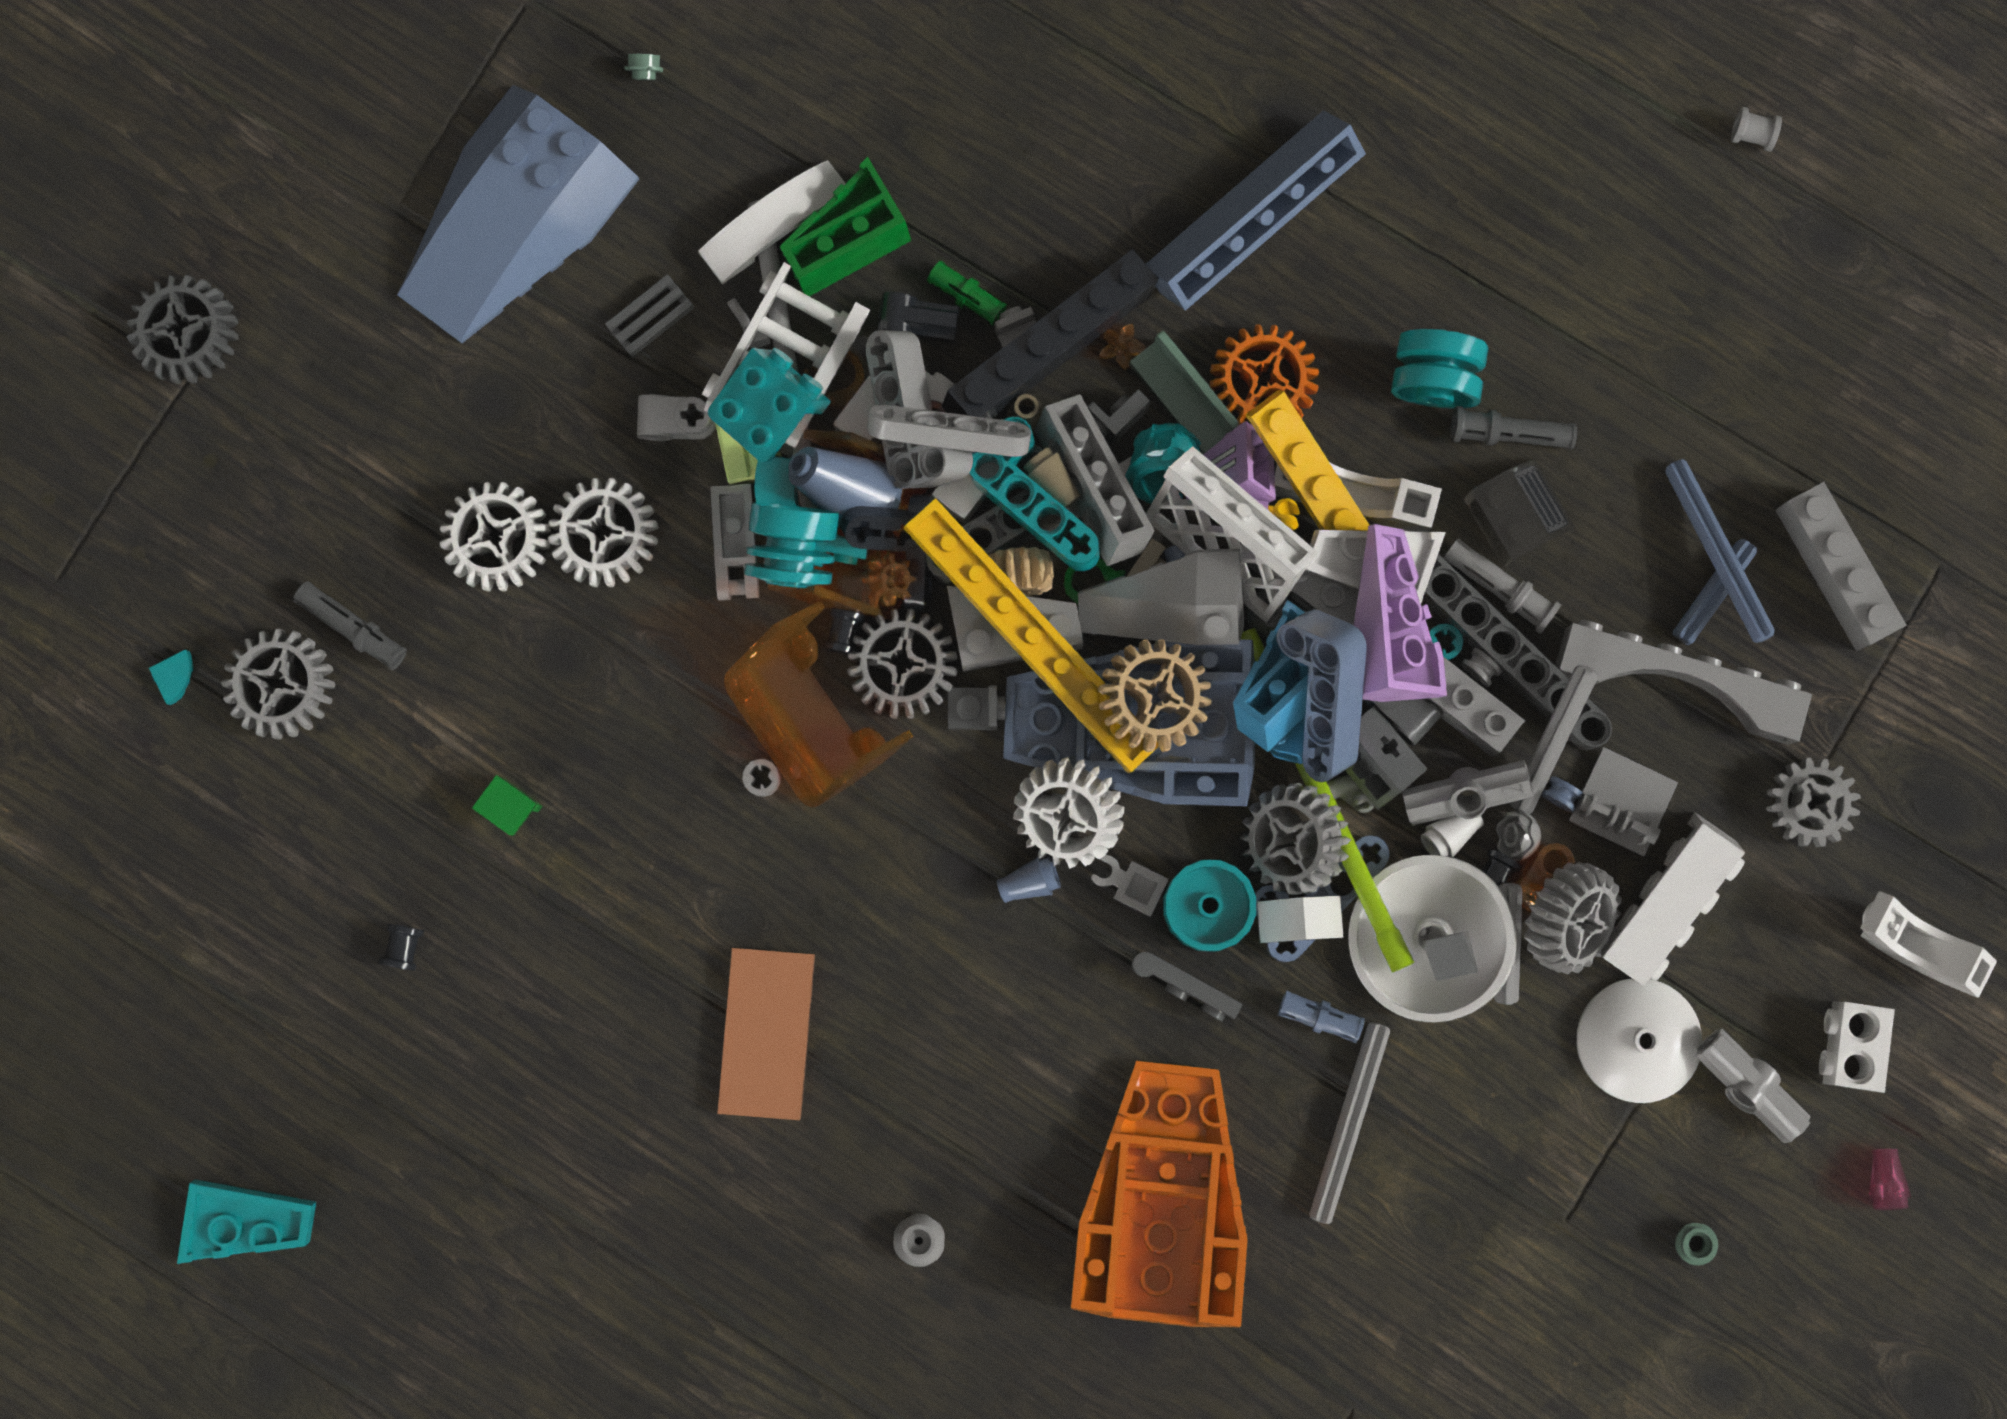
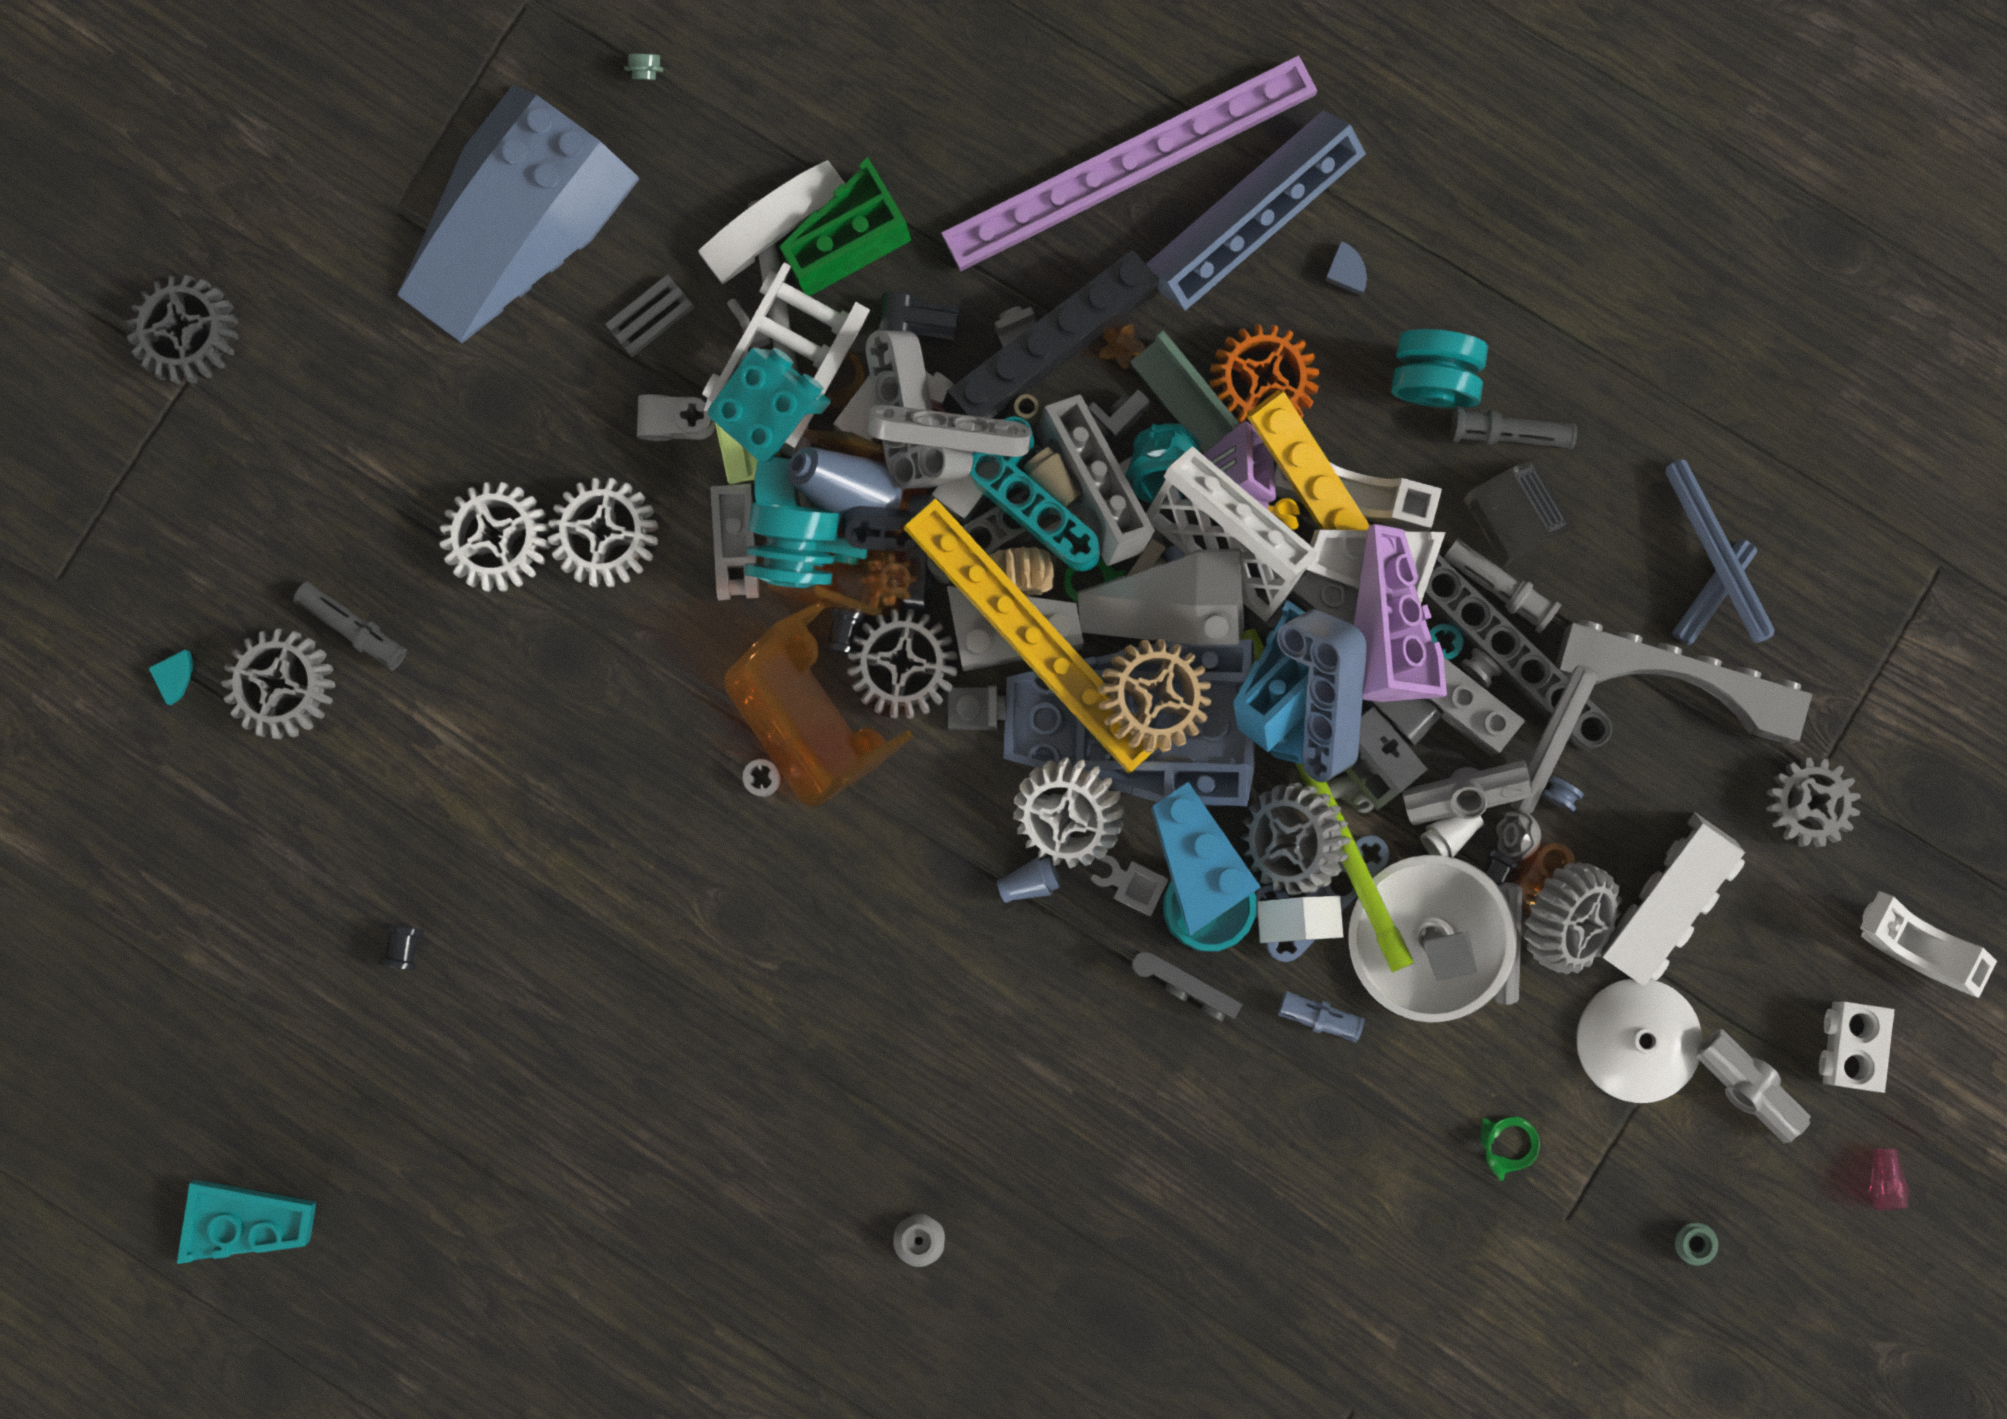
(505, 805): green panel -> none
(766, 1034): nougat tile -> none
(966, 292): green pin -> none
(1129, 163): none -> lavender plate
(1165, 1208): orange wedge -> none
(1200, 859): none -> dark azure wedge
(1348, 270): none -> sand blue tile
(1349, 1123): light grey axle -> none
(1503, 1165): none -> green piece
(1624, 802): light grey hinge -> none
(1756, 129): light grey bush -> none
(1840, 566): light grey brick -> none

